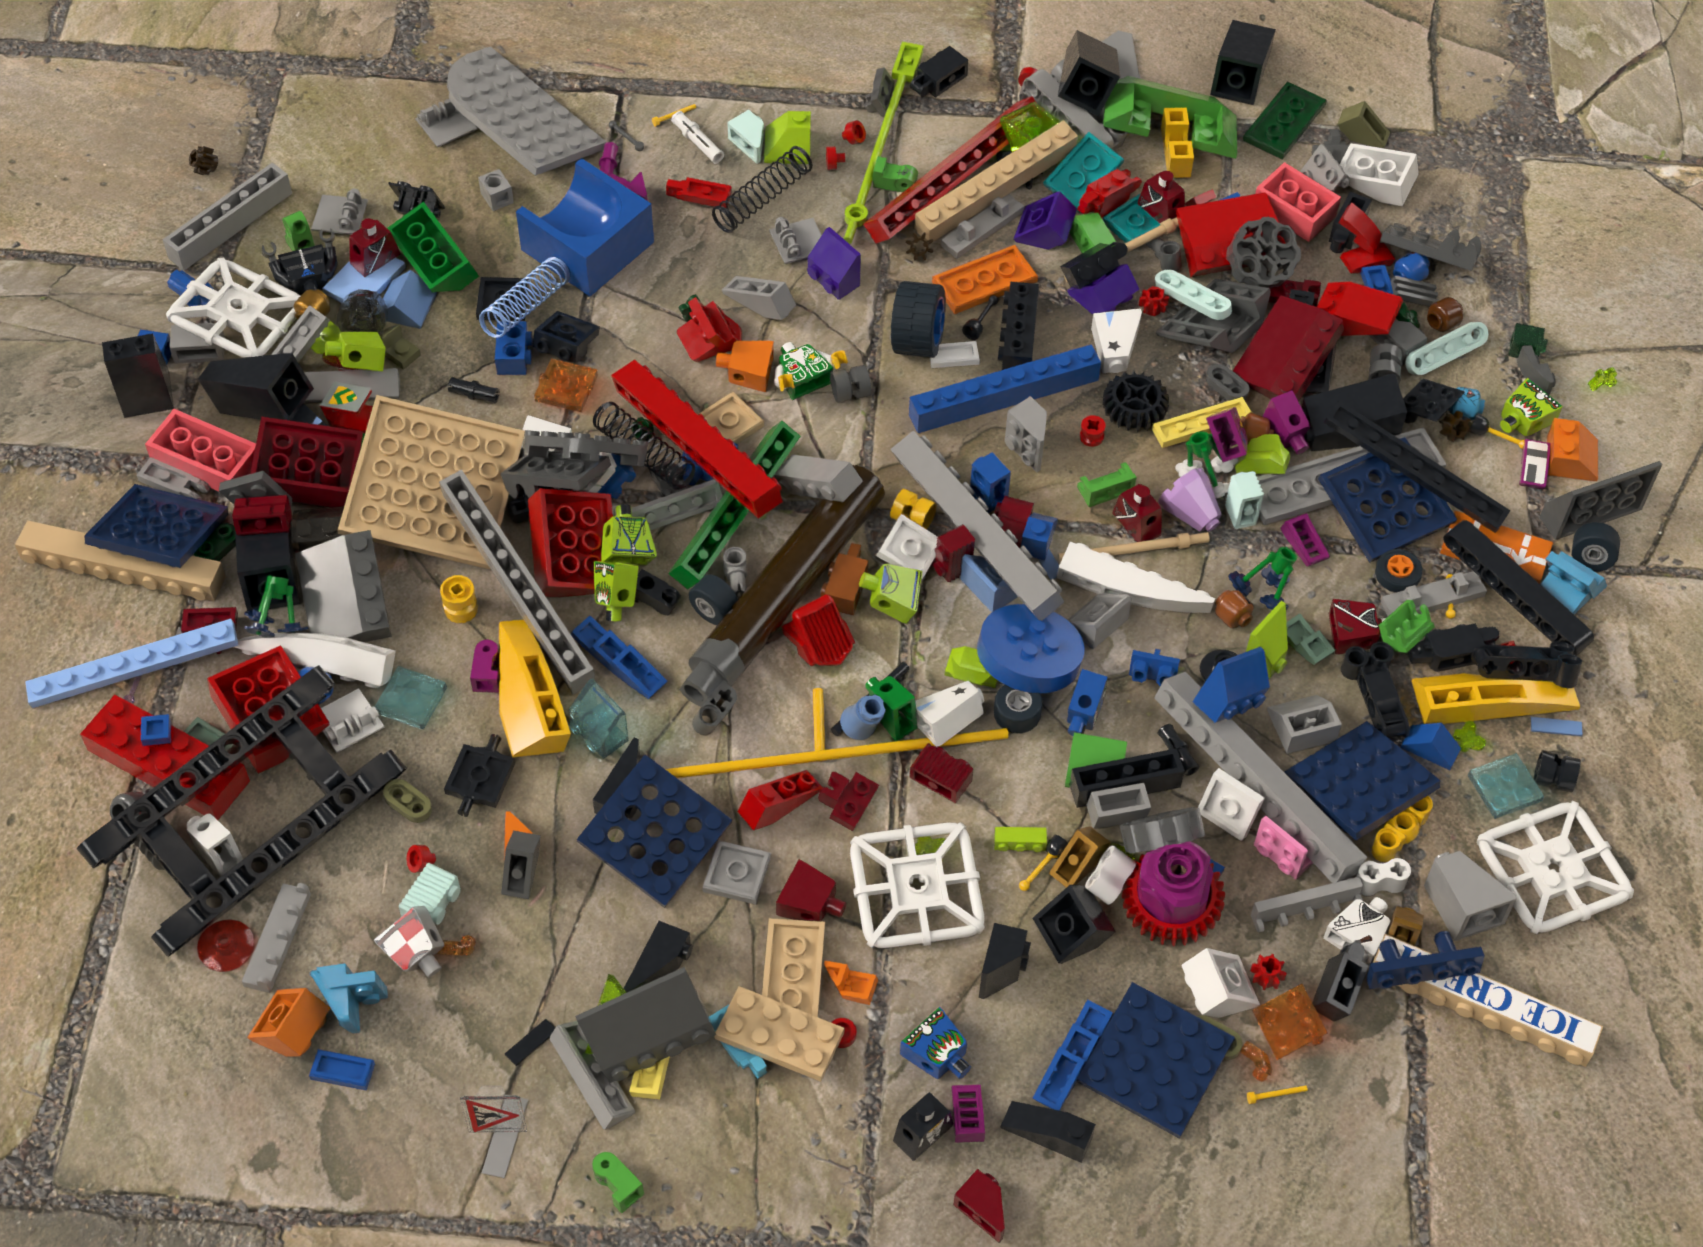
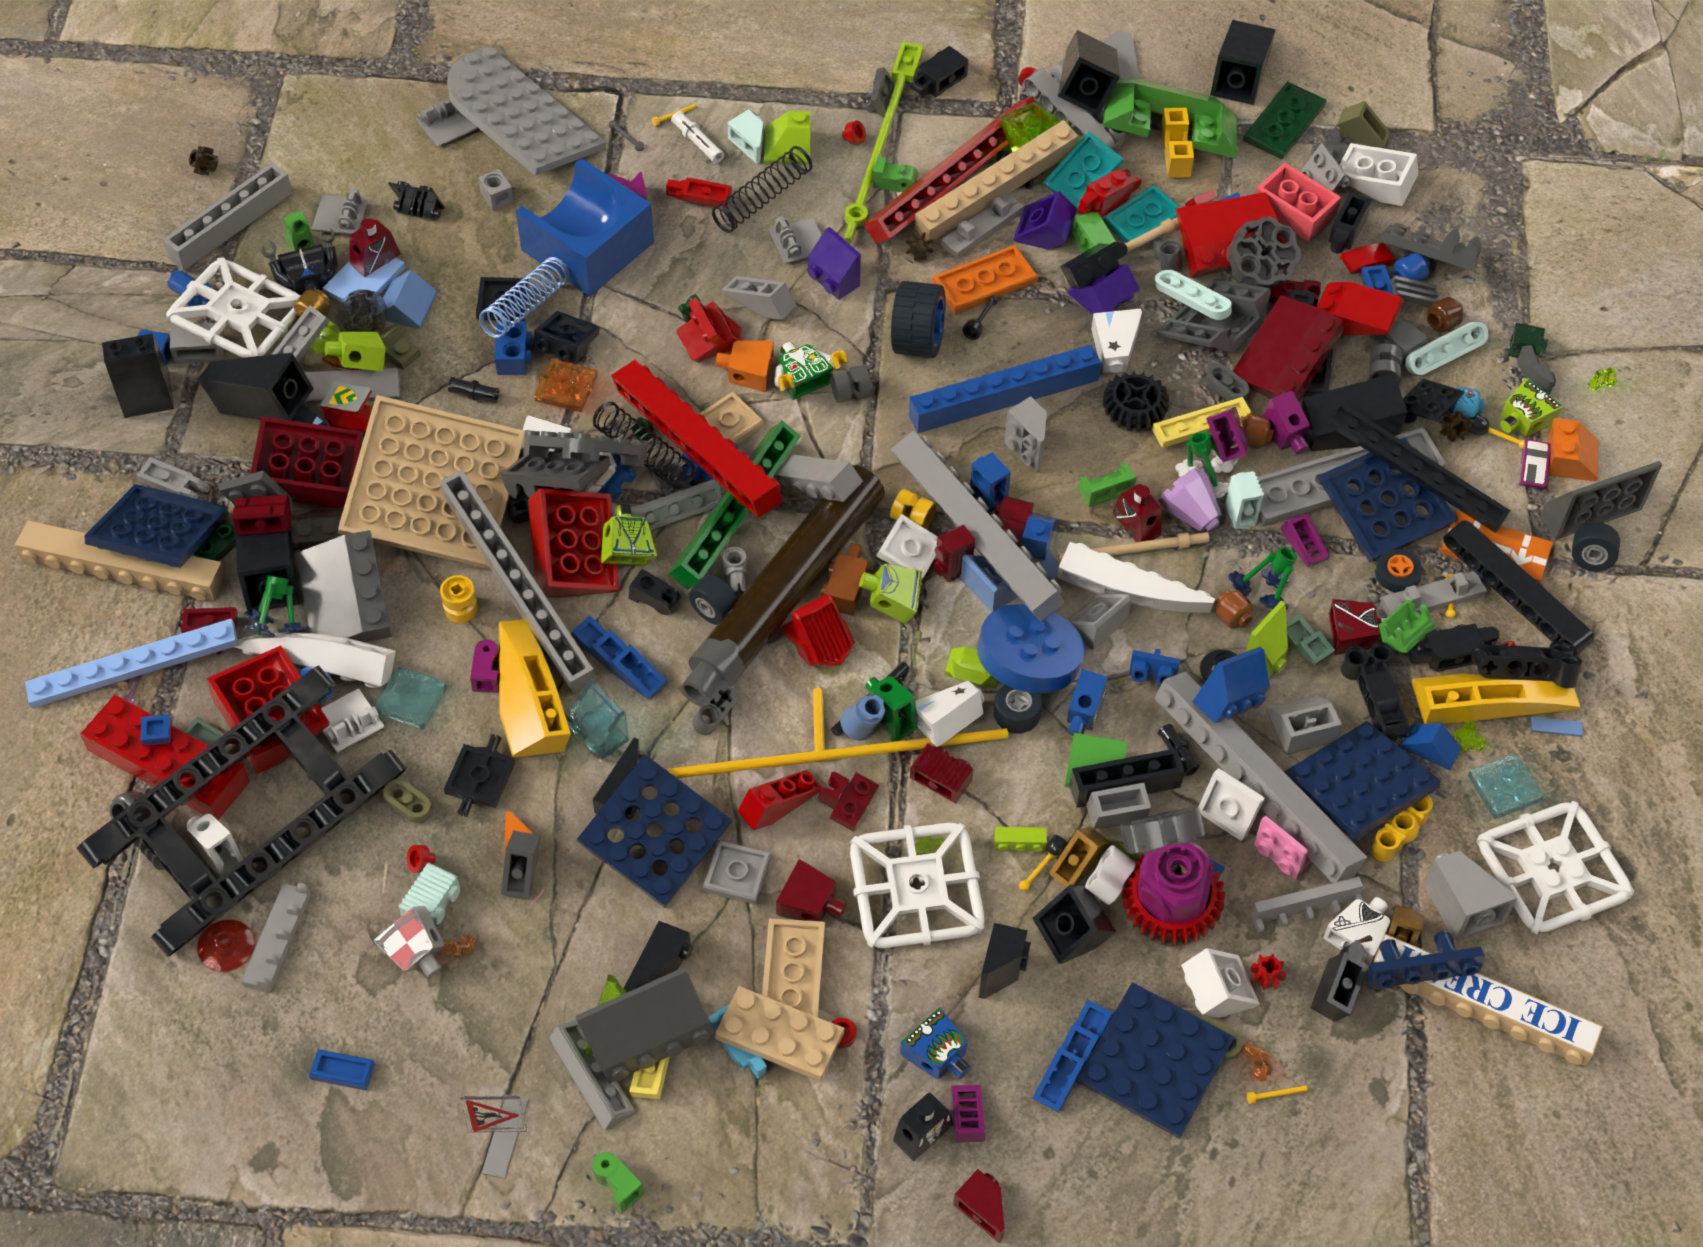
(201, 449): coral brick -> none
(290, 1022): orange slope -> none
(346, 989): dark azure piece -> none
(432, 251): green slope -> none
(530, 1042): black window -> none
(608, 160): magenta axle -> none
(615, 586): lime torso -> none
(833, 158): red tile -> none
(852, 984): orange slope -> none
(956, 355): white tile -> none
(1020, 324): black brick -> none
(1050, 1129): black slope -> none
(1092, 431): red wheel -> none
(1153, 301): red gear -> none
(1162, 196): dark red torso -> none
(1264, 456): lime slope -> none
(1290, 1022): clear orange hinge -> none
(1362, 226): red slope -> none
(1384, 877): white axle -> none
(1408, 316): dark green piece -> none
(1558, 771): black wheel -> none
(1571, 581): dark azure piece -> none

